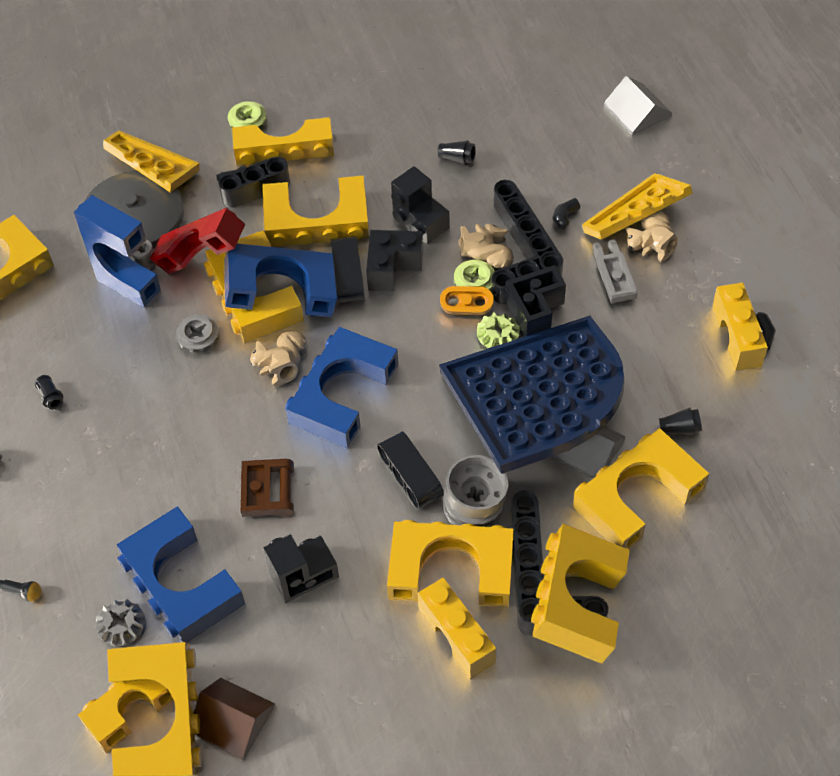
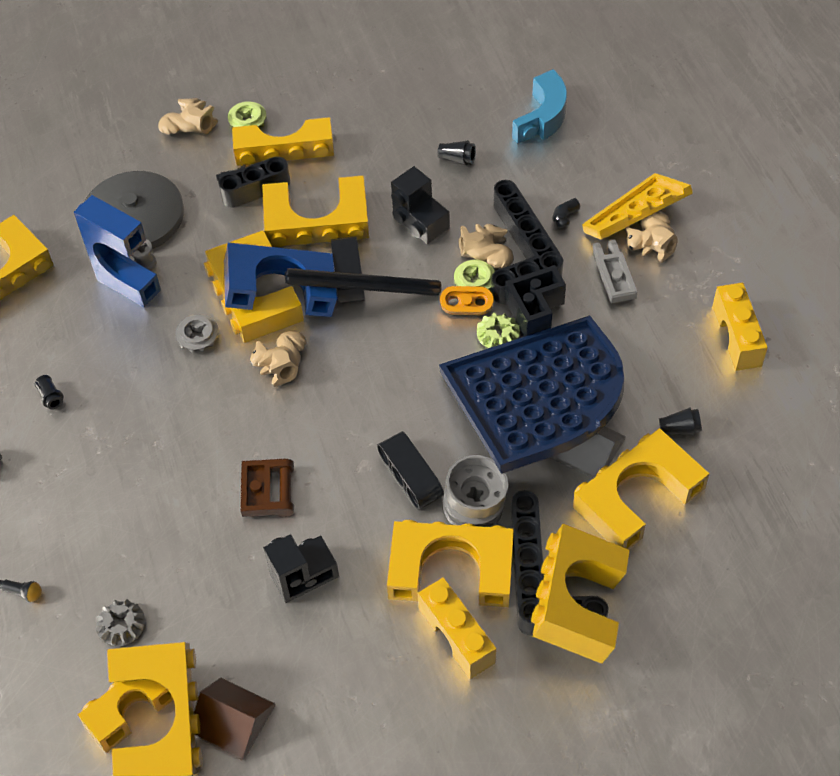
(154, 162): yellow wing -> none
(186, 611): blue arch -> none
(192, 118): none -> tan animal
(217, 231): red arch -> none
(343, 354): blue arch -> none
(362, 282): none -> black axle
(392, 252): black brick -> none
(547, 119): none -> dark azure arch
(635, 106): slope -> none
(767, 328): black arm -> none

